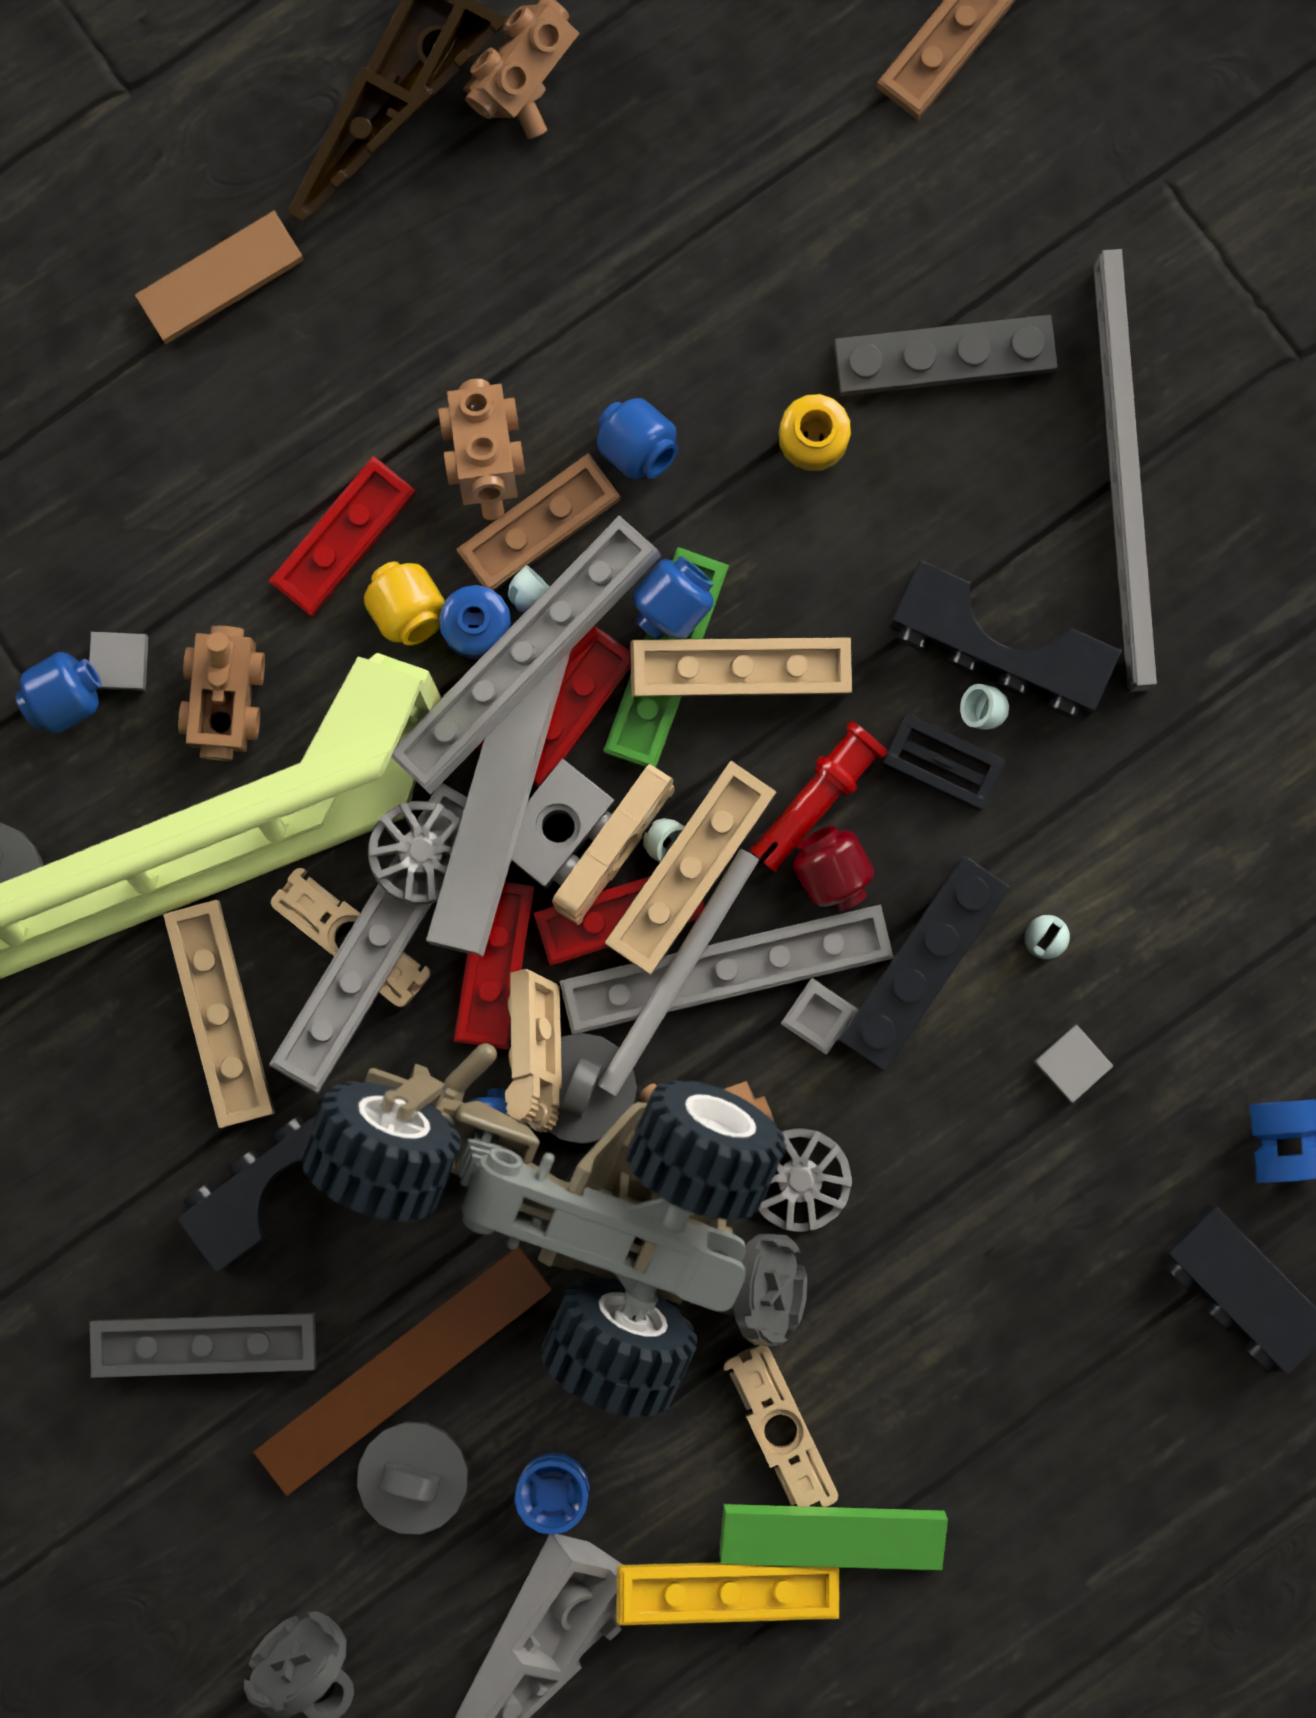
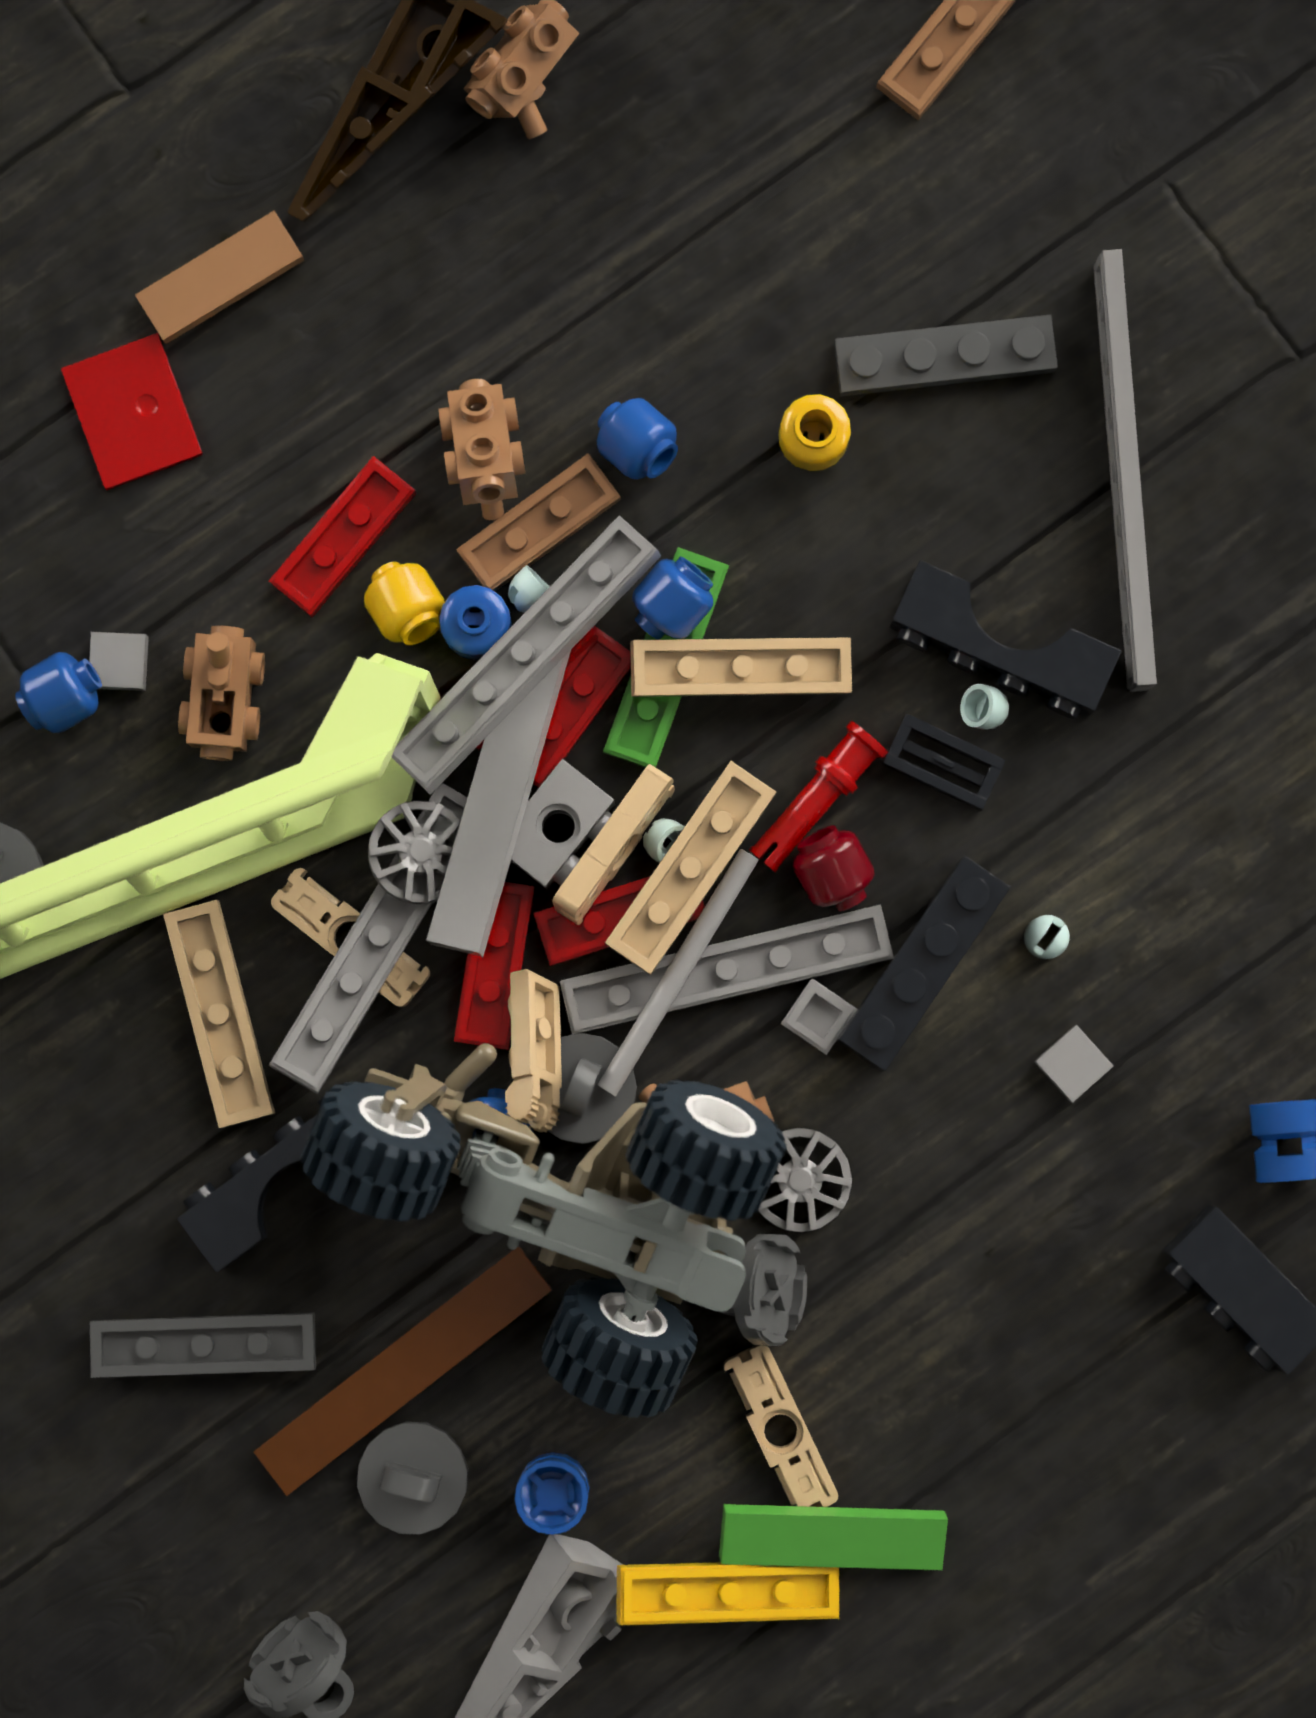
(131, 411): none -> red piece

